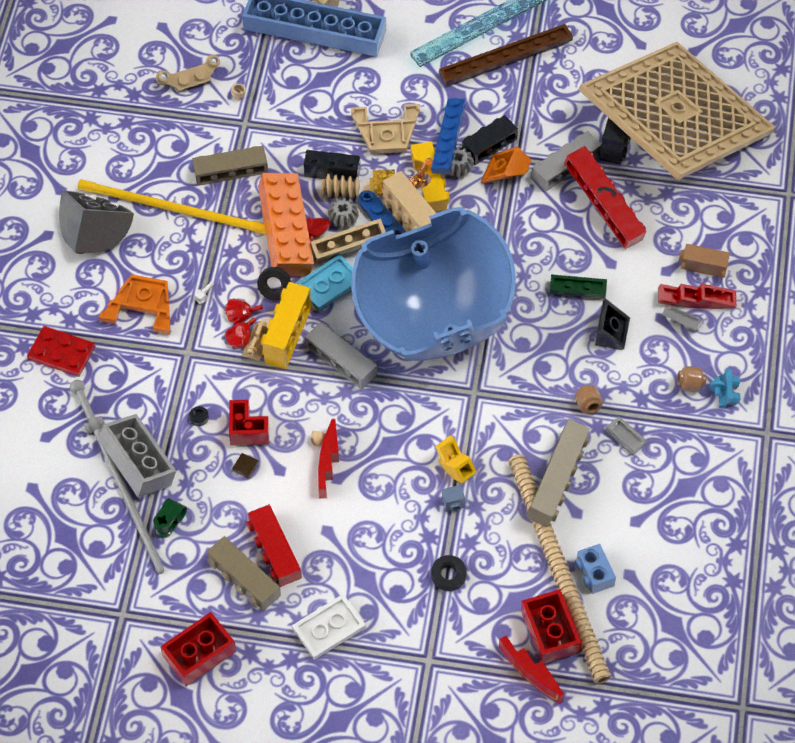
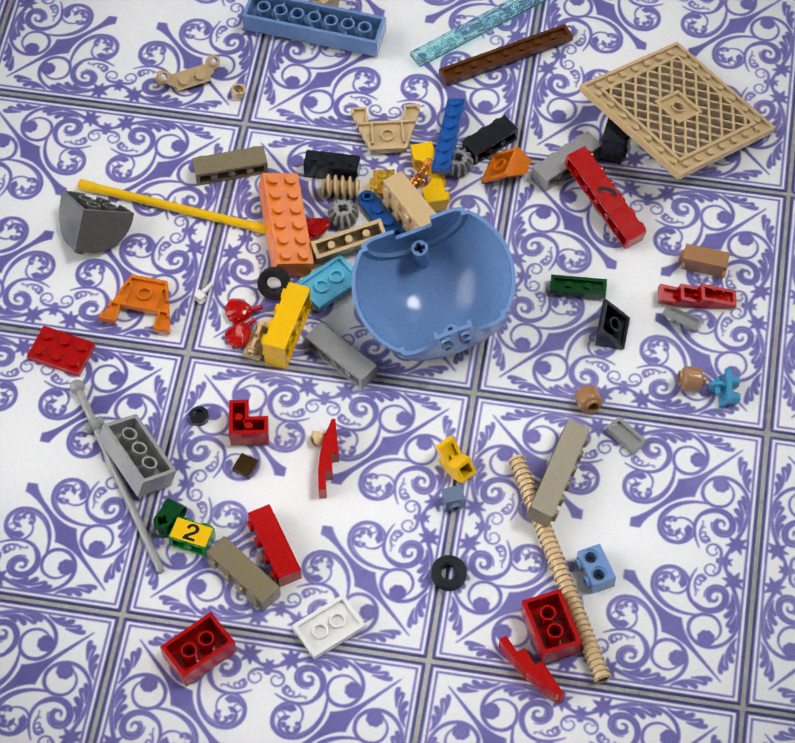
(192, 536): none -> brick

